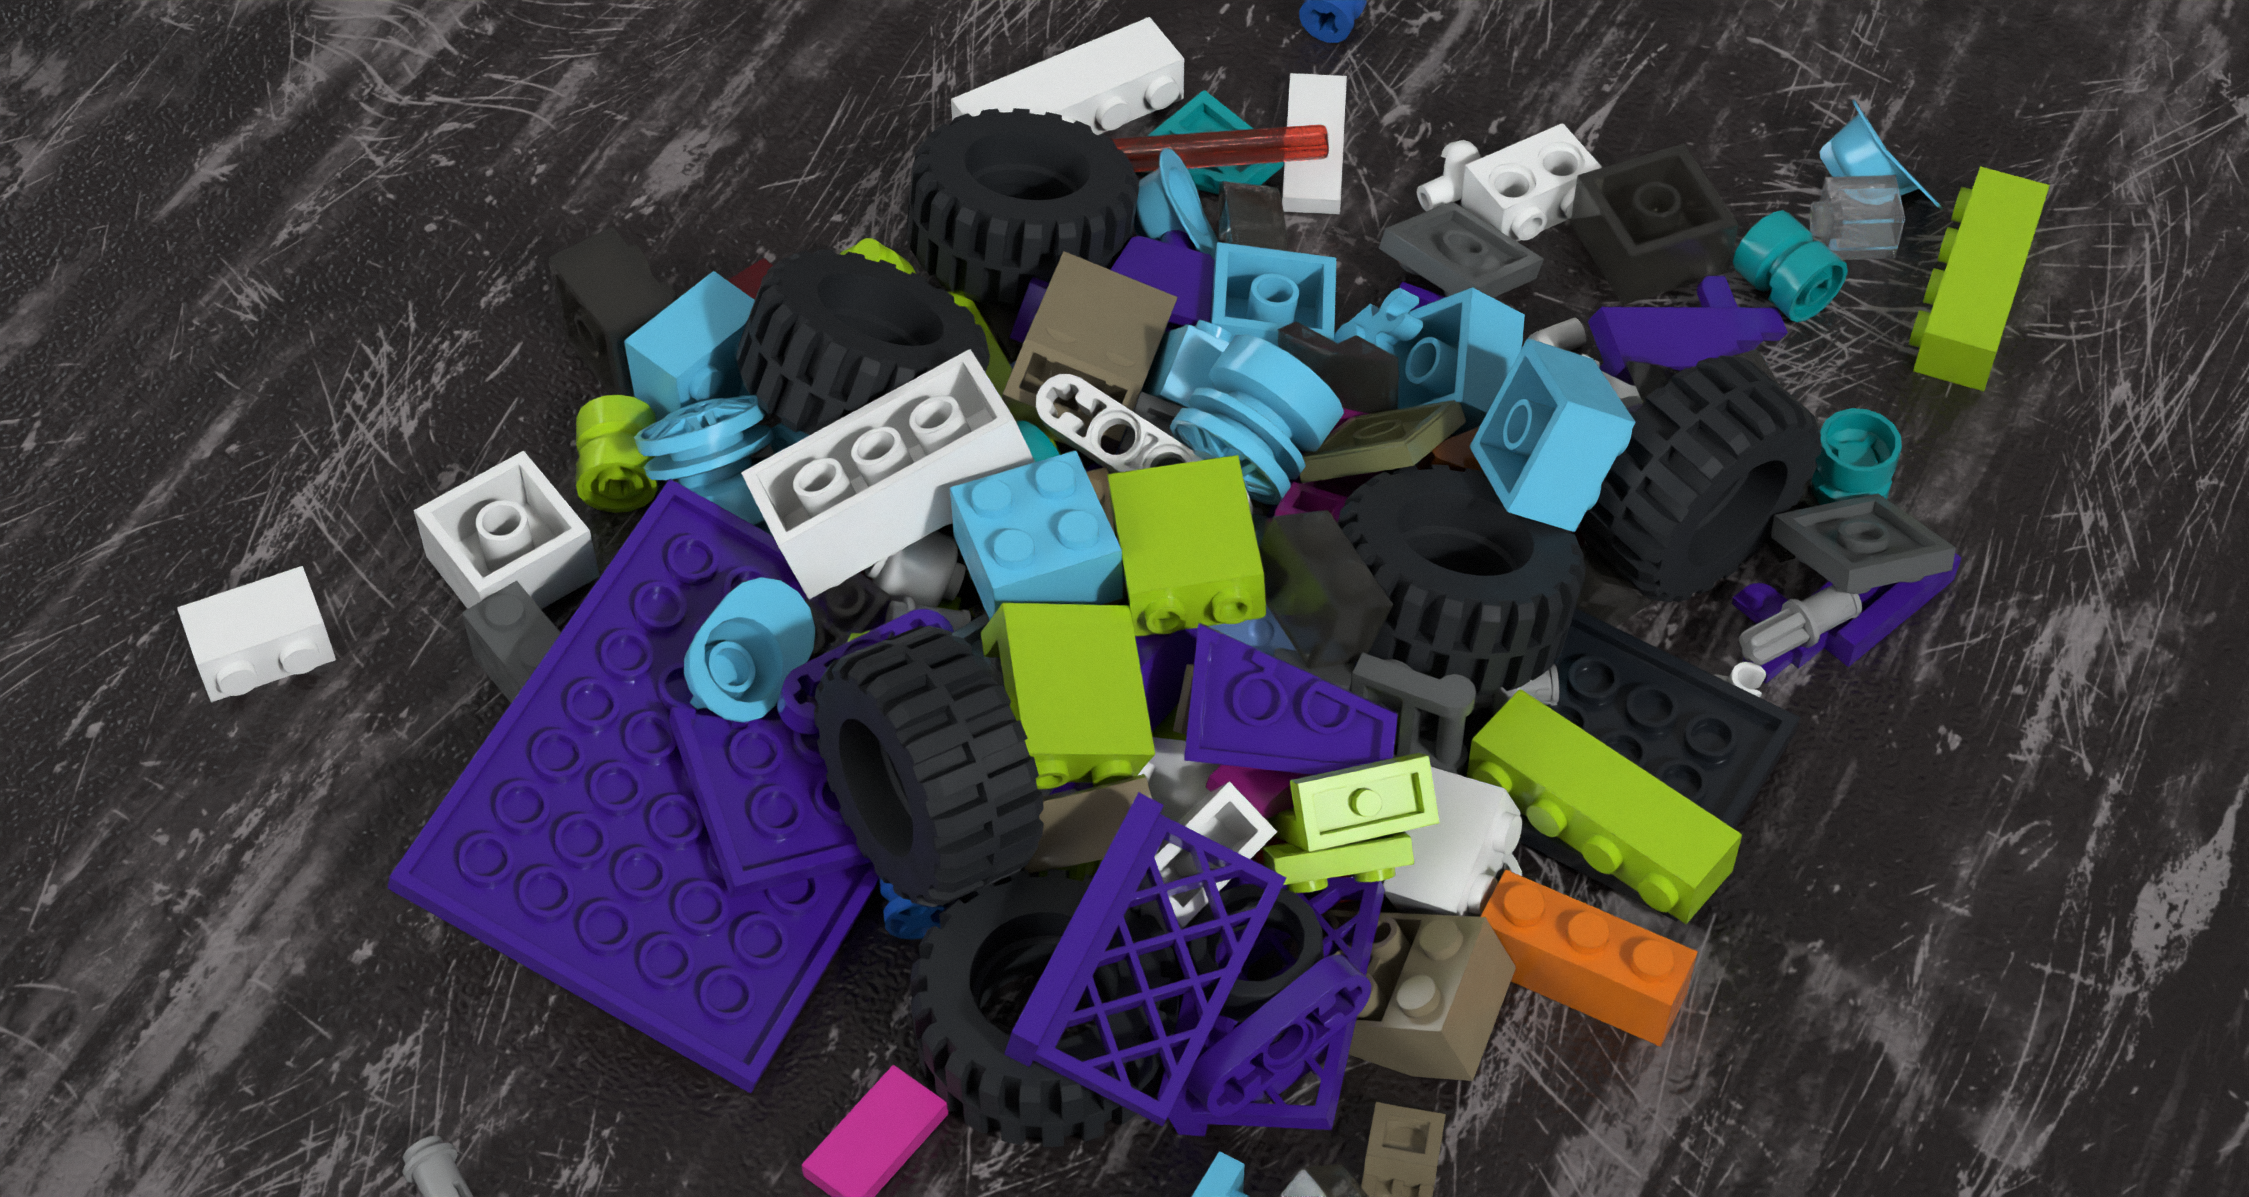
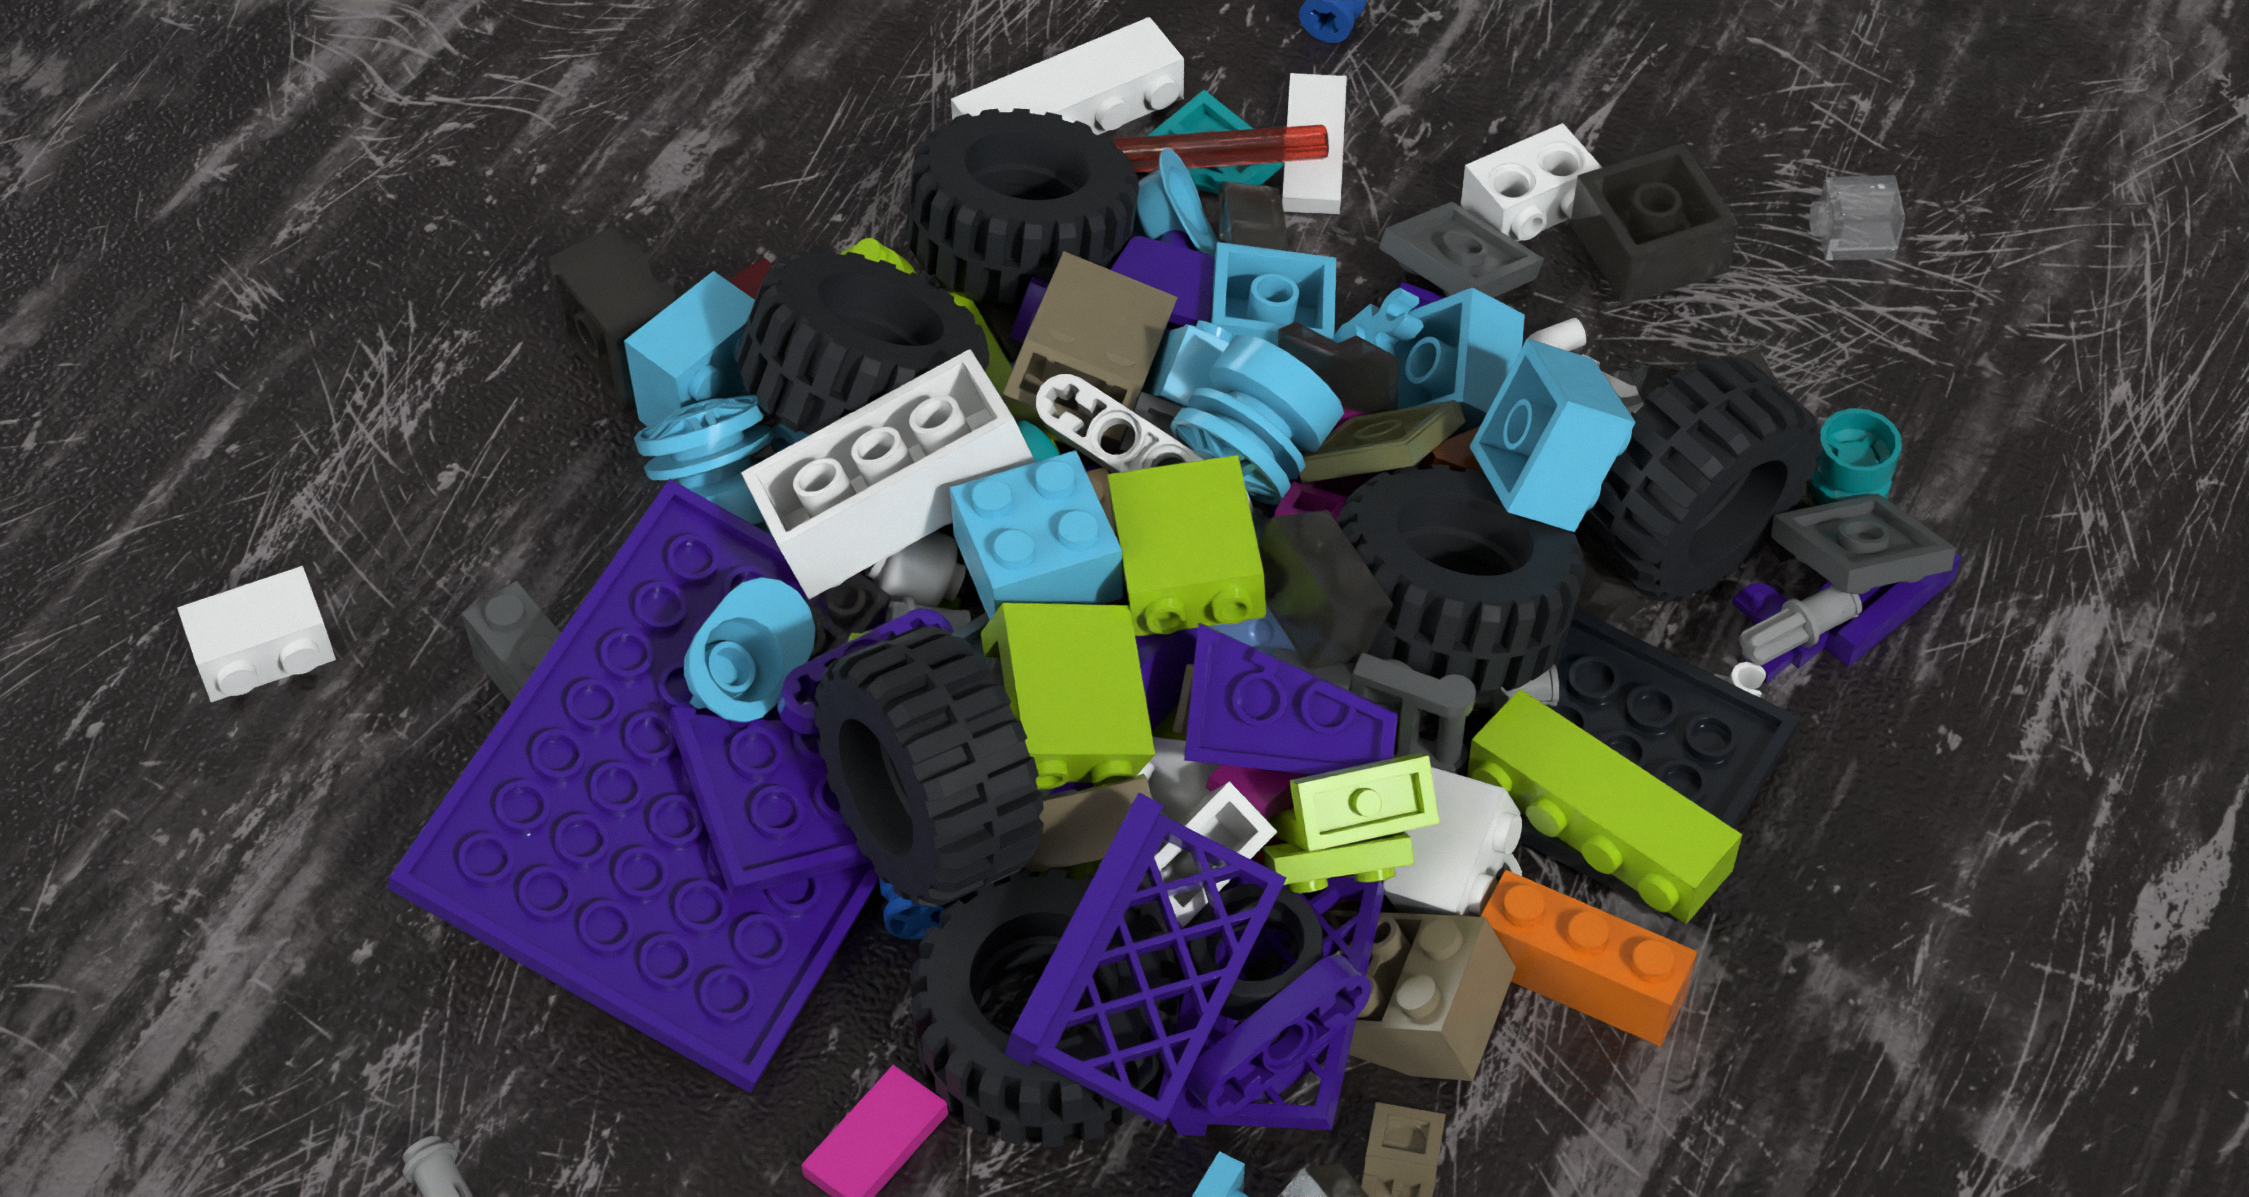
(505, 531): white brick -> none
(609, 464): lime wheel -> none
(1450, 185): white arm -> none
(1682, 334): dark purple piece -> none
(1785, 259): teal wheel -> none
(1860, 152): medium azure piece -> none
(1980, 278): lime brick -> none

